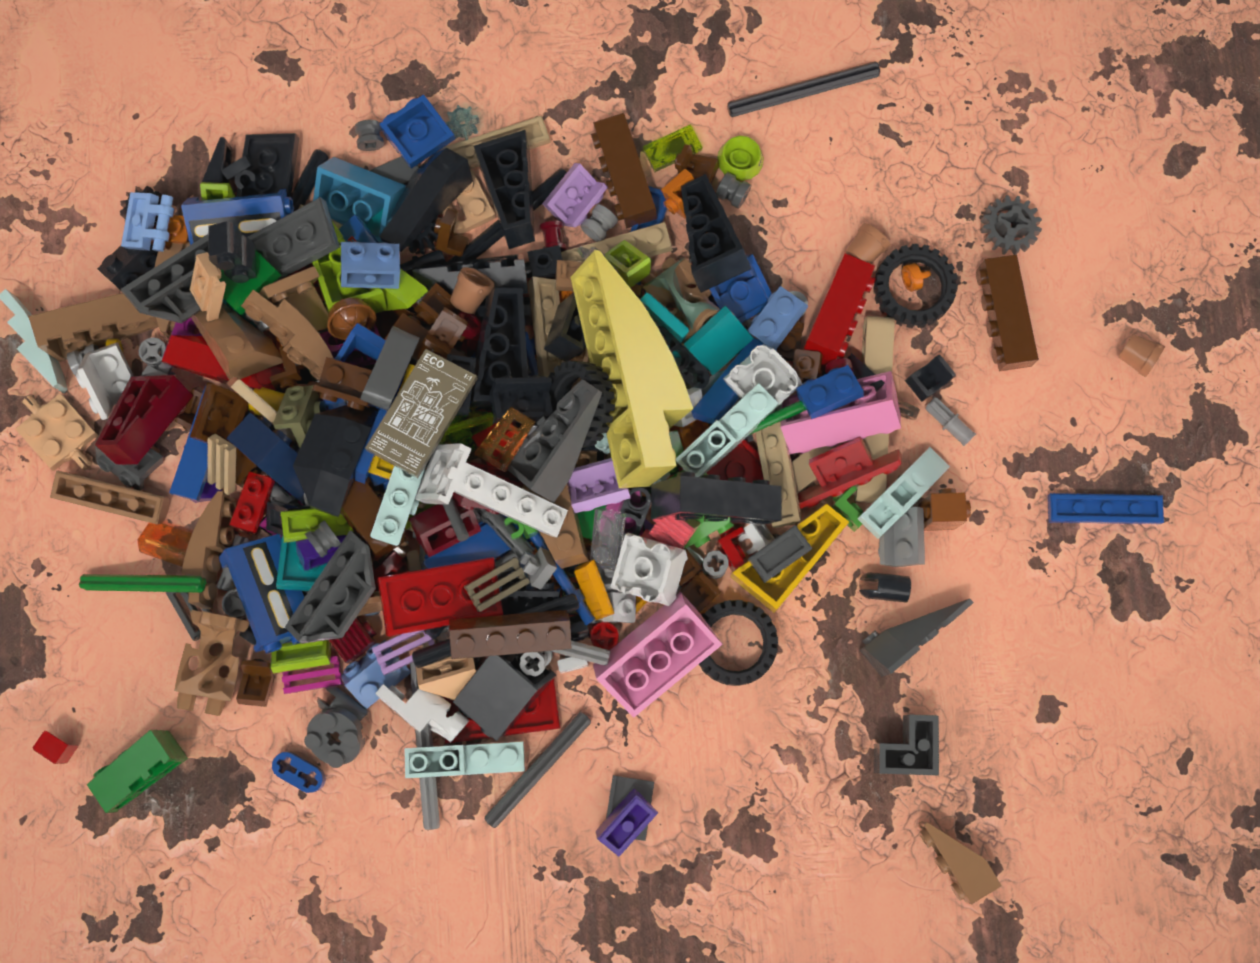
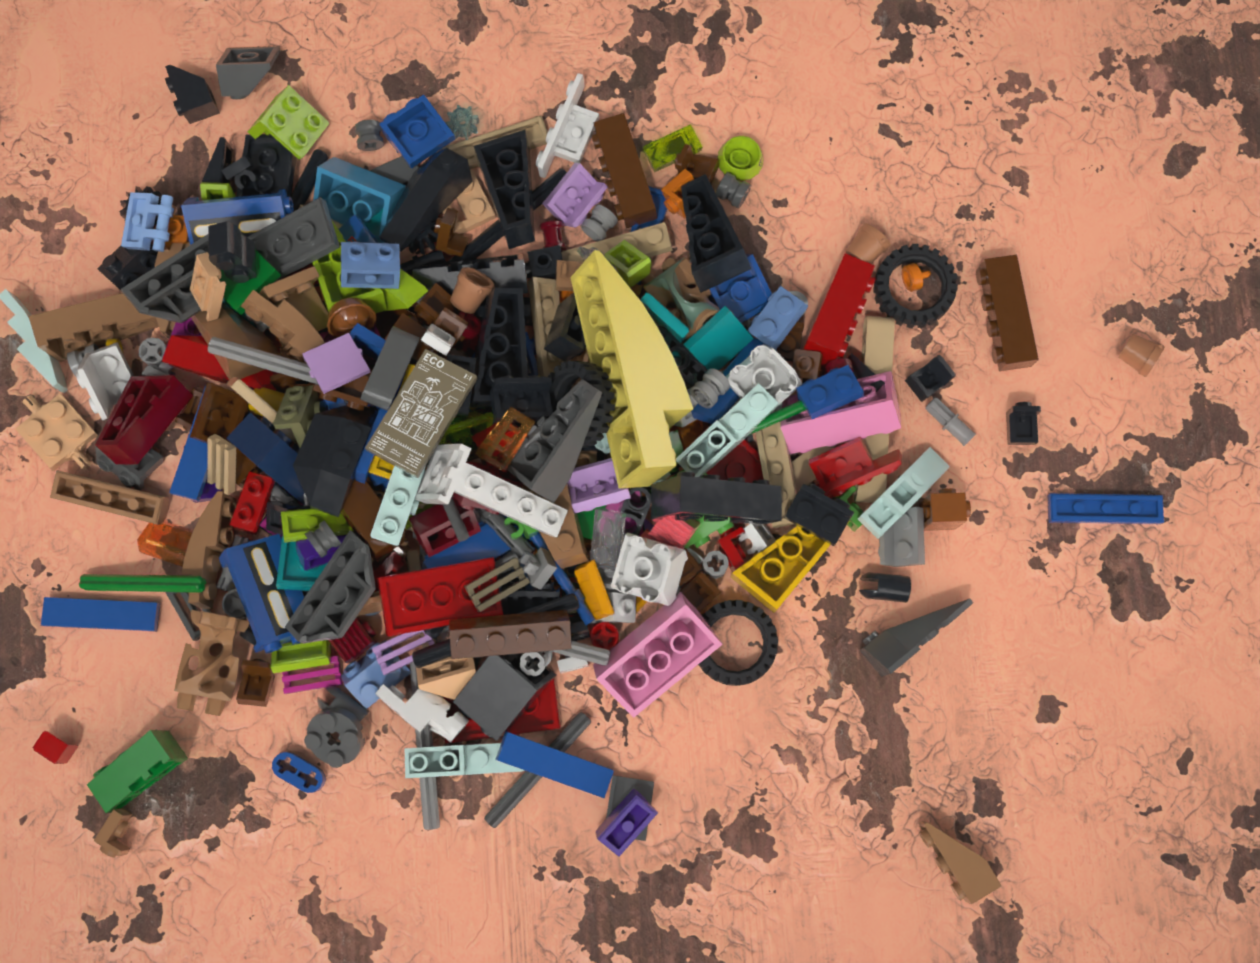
(100, 614): none -> blue tile
(114, 828): none -> medium nougat bracket
(192, 94): none -> black slope
(243, 68): none -> dark grey slope
(260, 359): none -> light grey axle
(290, 122): none -> lime bracket
(336, 363): none -> lavender piece
(438, 339): none -> white tile
(554, 764): none -> blue tile
(571, 130): none -> white bracket
(711, 386): none -> light grey wheel
(779, 554): dark grey tile -> none
(803, 89): black axle -> none
(819, 513): none -> black bracket
(908, 411): clear smoke tile -> none
(918, 752): dark grey brick -> none
(1022, 221): dark grey gear -> none
(1022, 424): none -> black bracket

